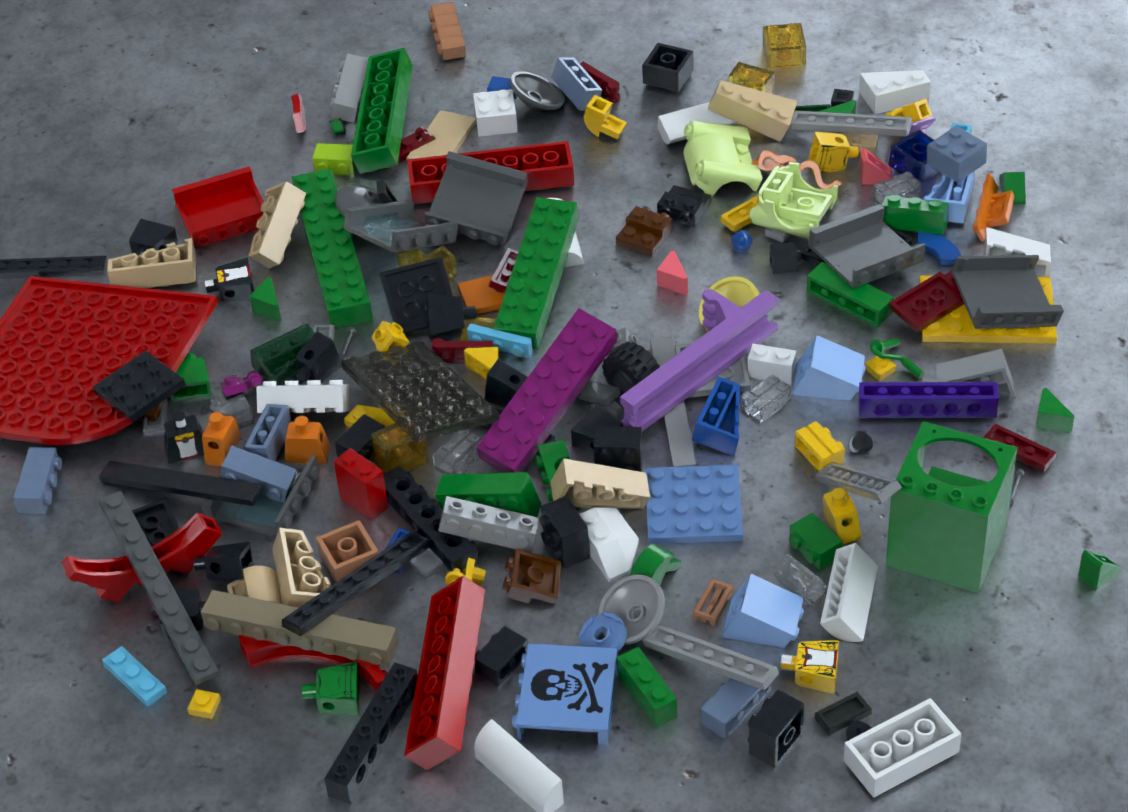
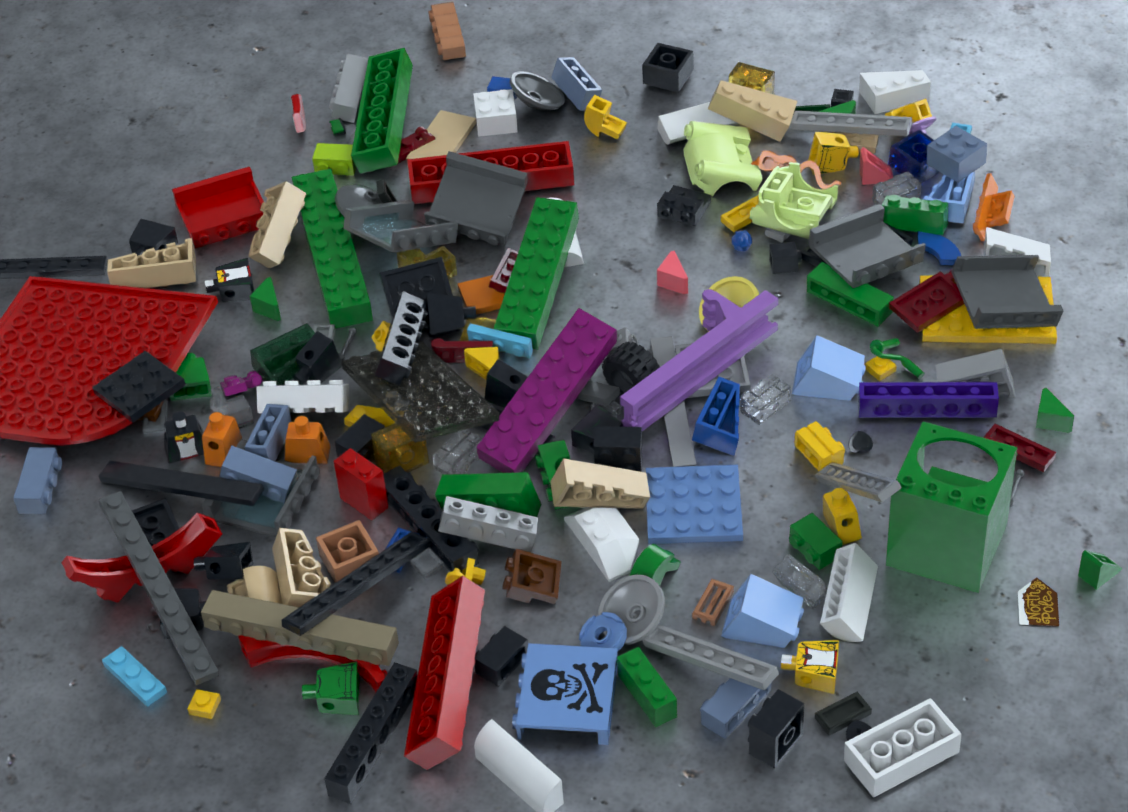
(402, 339): none -> black brick
(564, 532): black brick -> none
(608, 85): dark red plate -> none
(645, 230): reddish brown plate -> none
(771, 360): white brick -> none
(784, 45): clear yellow brick -> none
(1016, 182): green slope -> none
(1038, 604): none -> sticker

